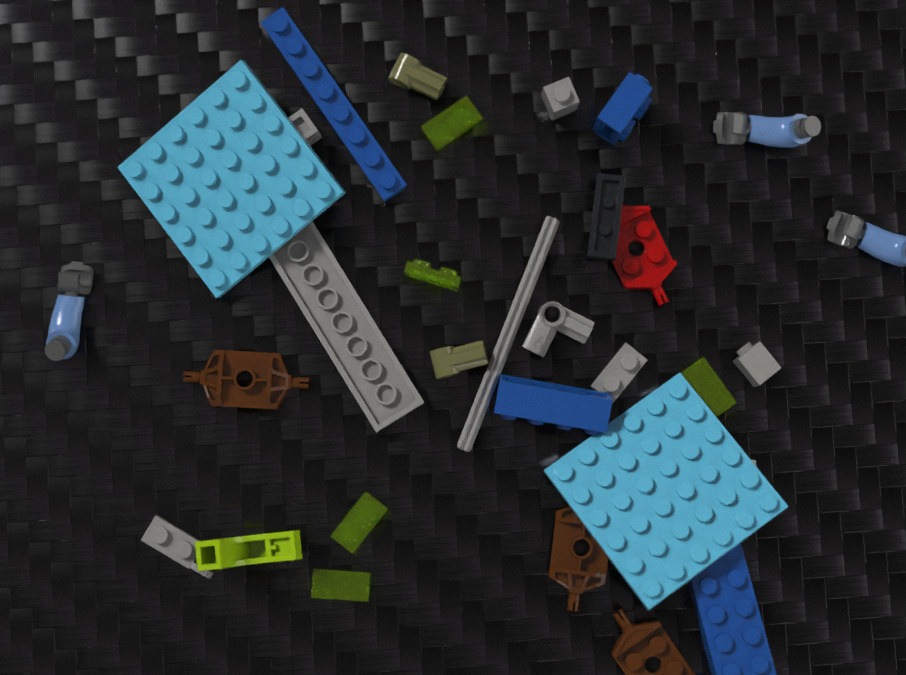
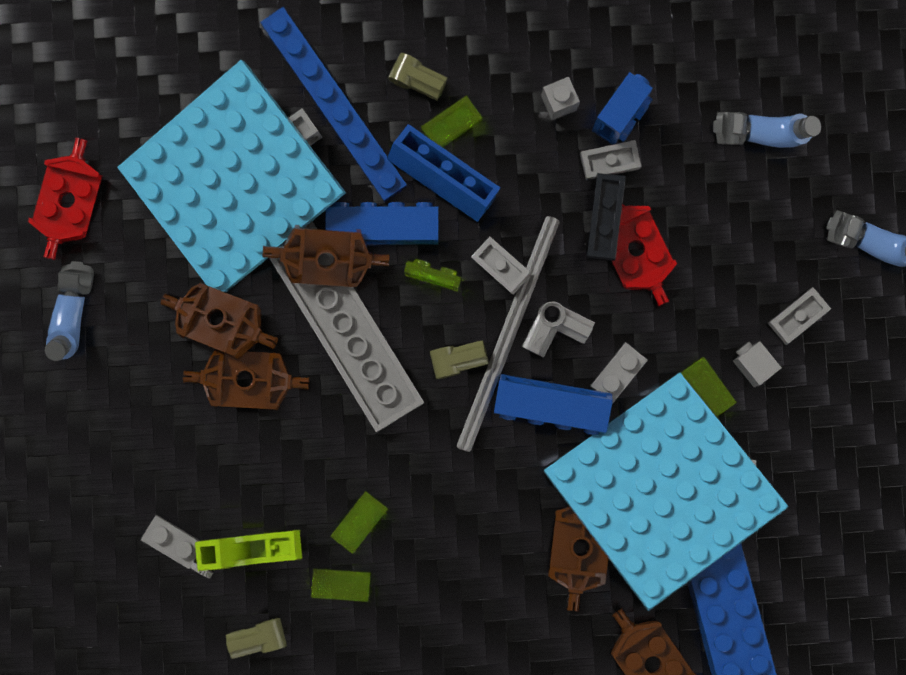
(64, 177): none -> red plate
(236, 332): none -> reddish brown plate
(264, 637): none -> olive piece
(306, 245): none -> reddish brown plate
(386, 224): none -> blue brick
(443, 173): none -> blue brick
(501, 265): none -> light grey plate
(610, 159): none -> light grey plate
(799, 316): none -> light grey plate

